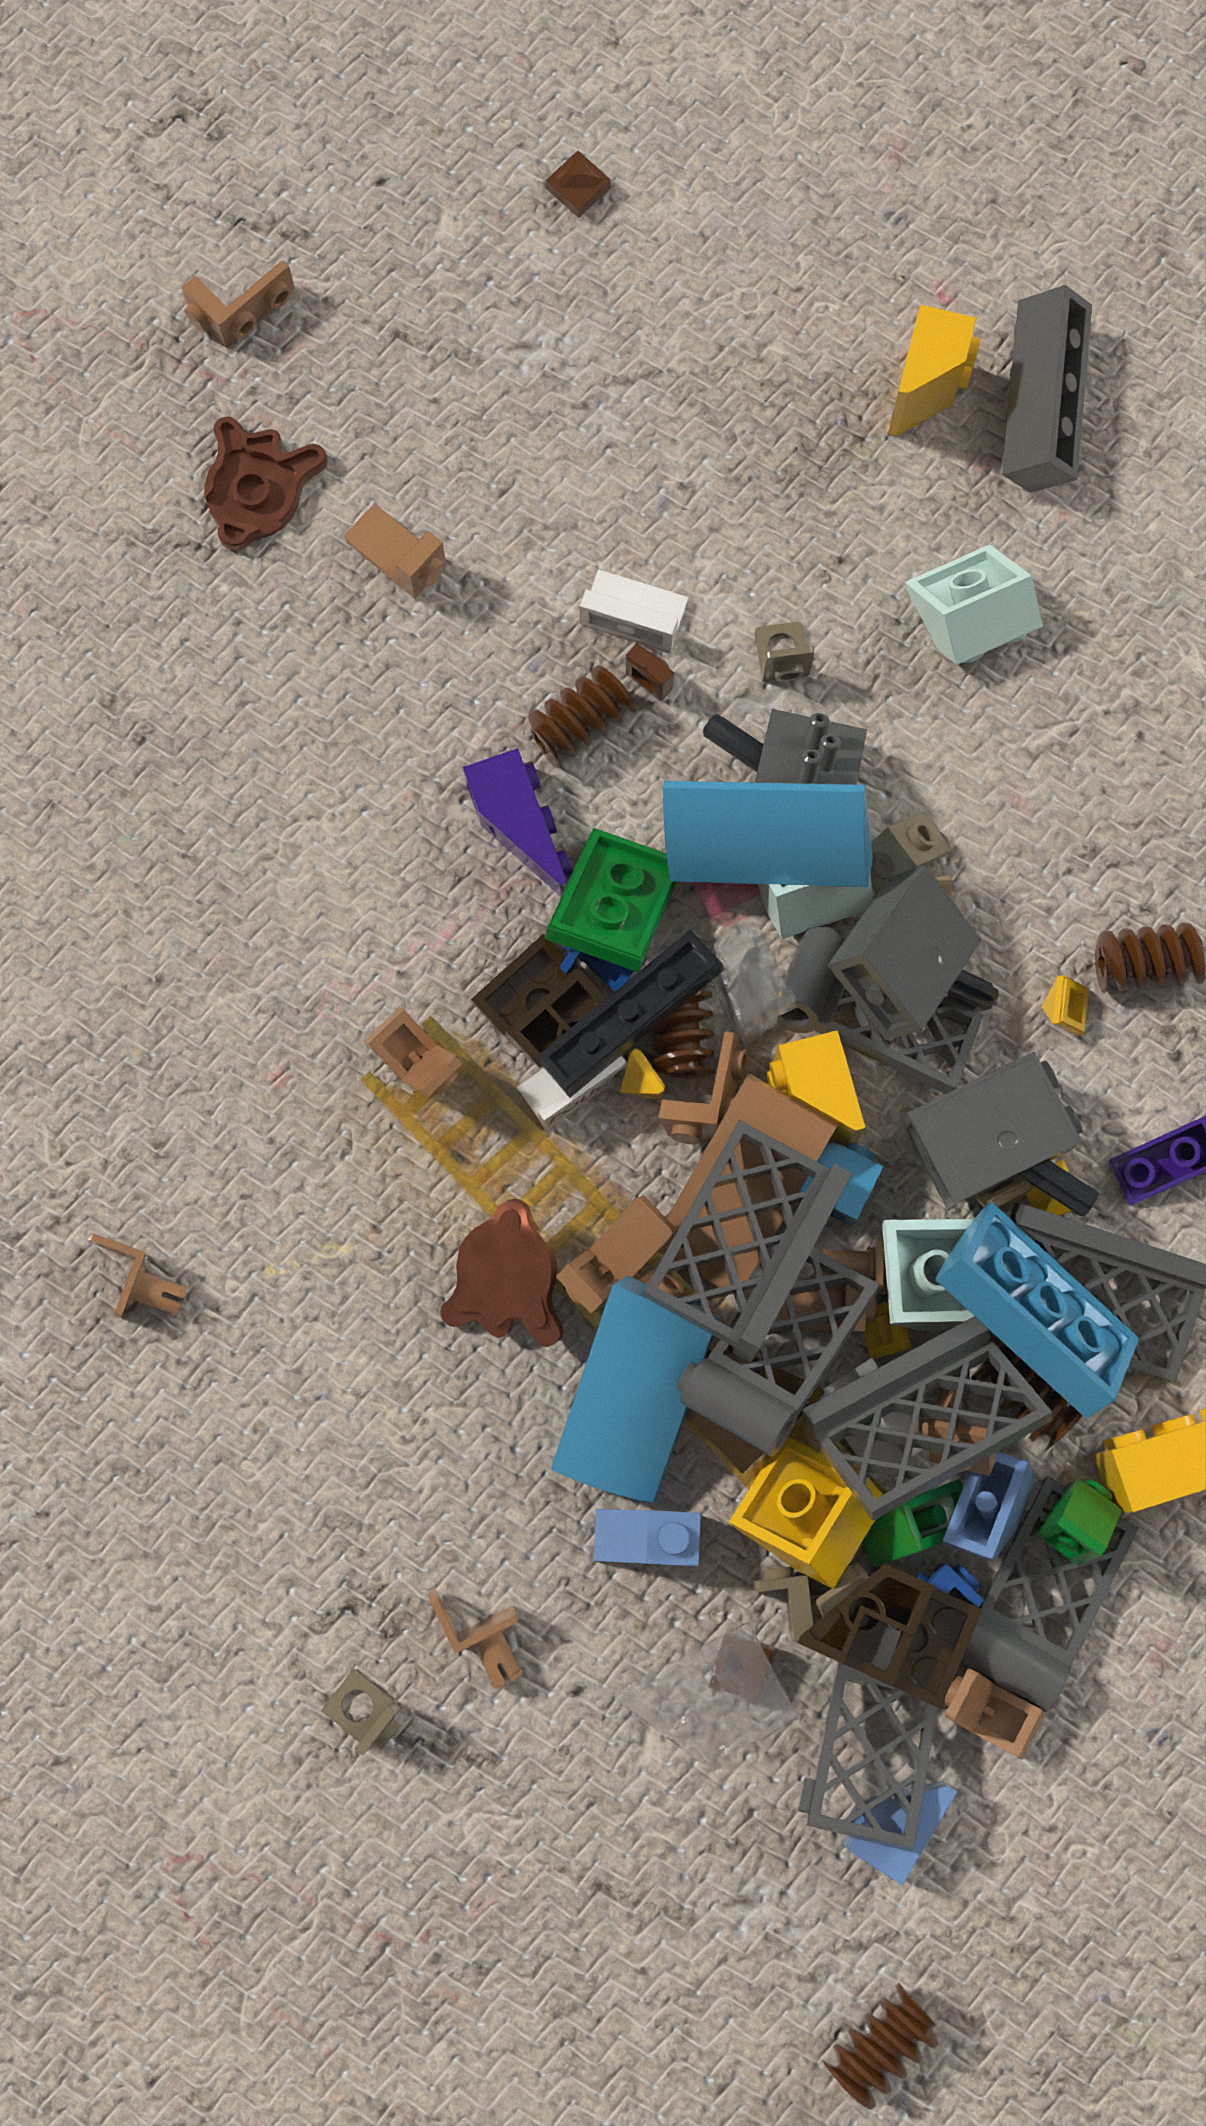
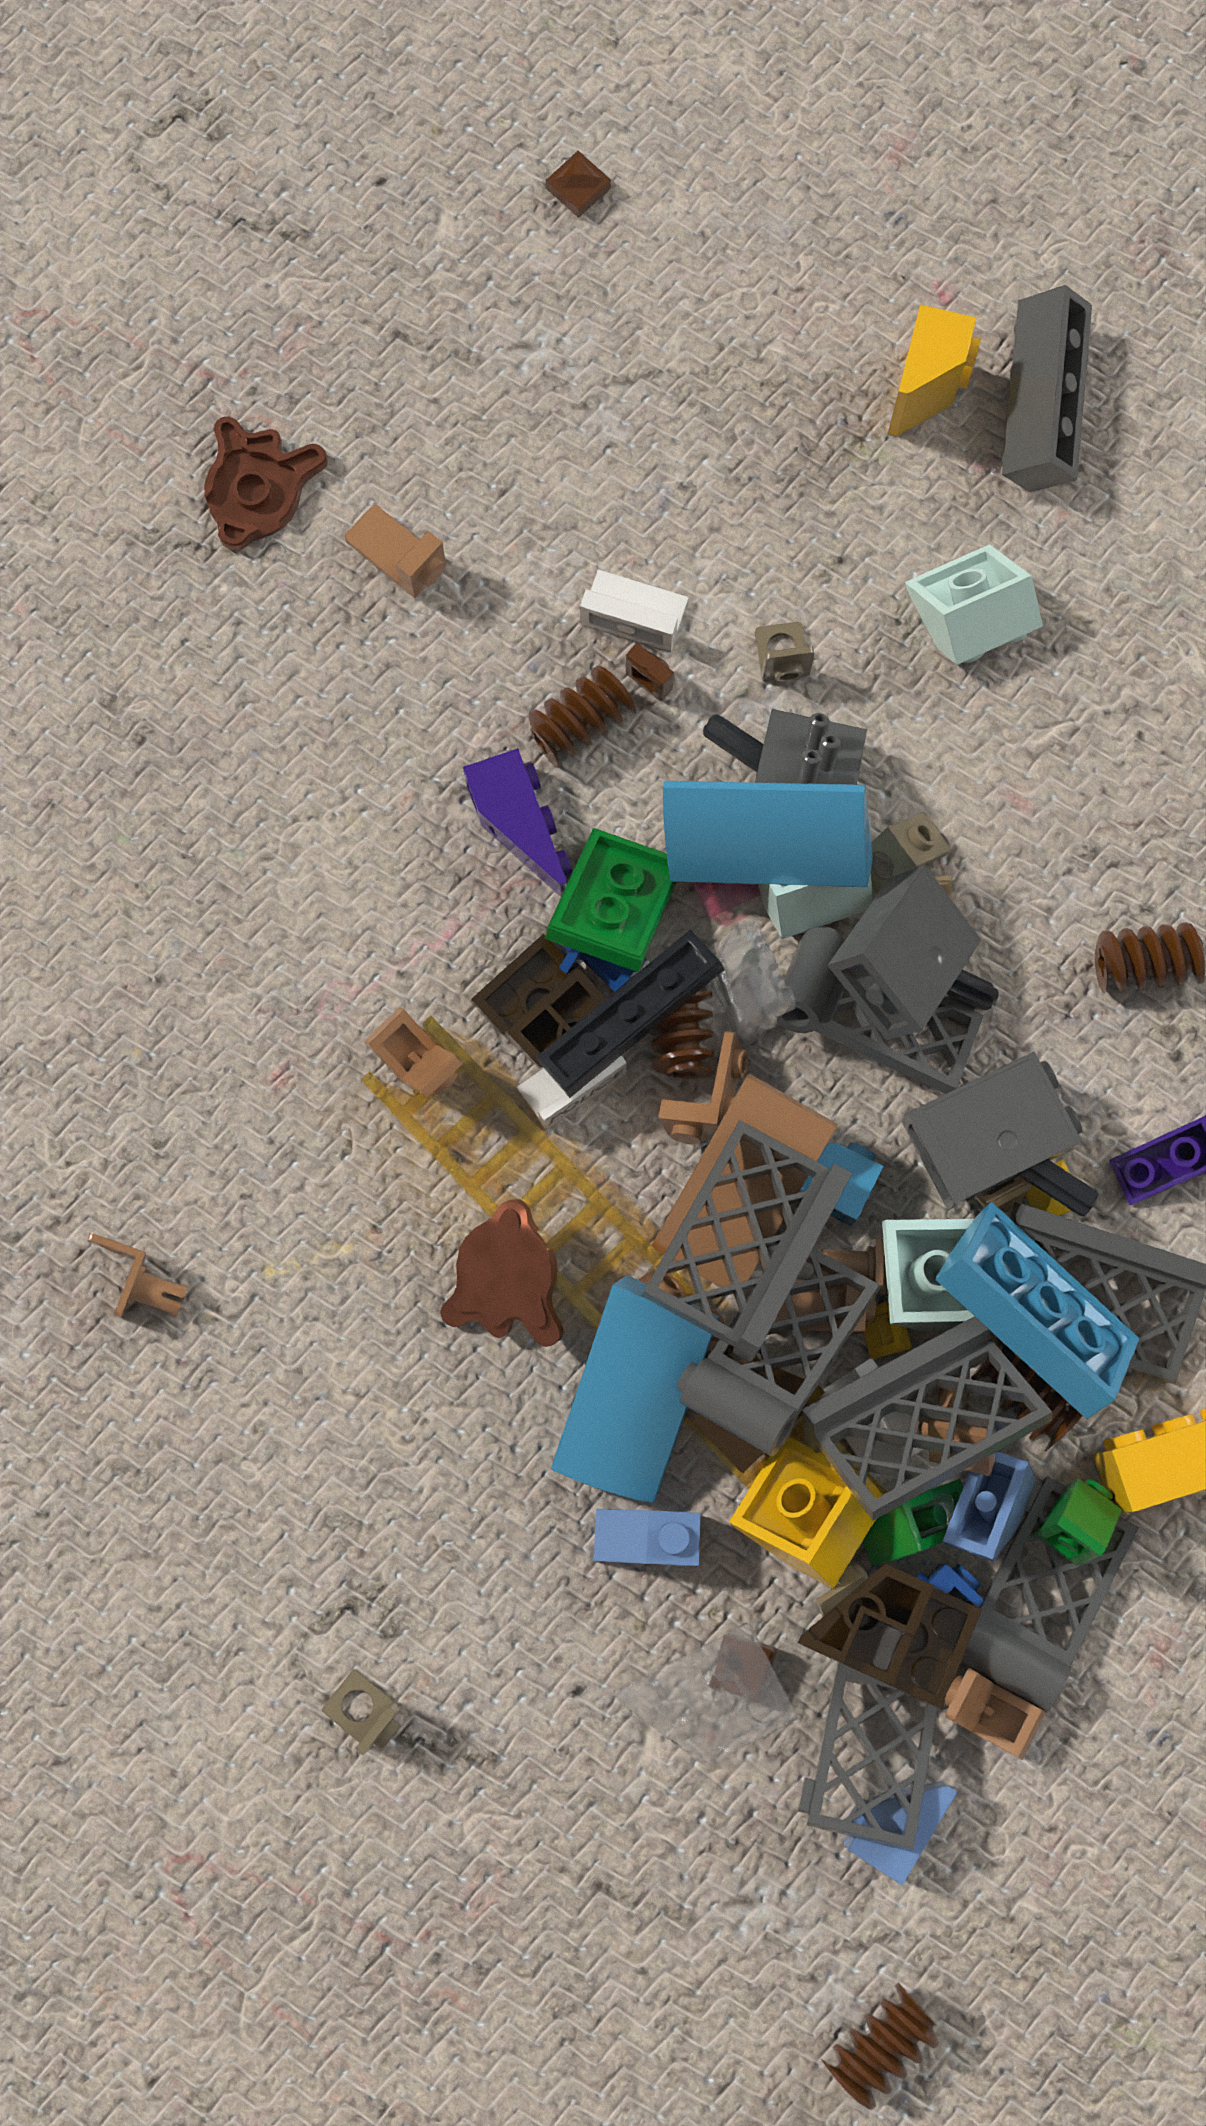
(241, 315): medium nougat bracket -> none
(485, 1637): medium nougat bracket -> none
(617, 1253): medium nougat bracket -> none
(641, 1078): yellow slope -> none
(801, 1606): dark tan bracket -> none
(819, 1077): yellow slope -> none
(1067, 1005): yellow slope -> none

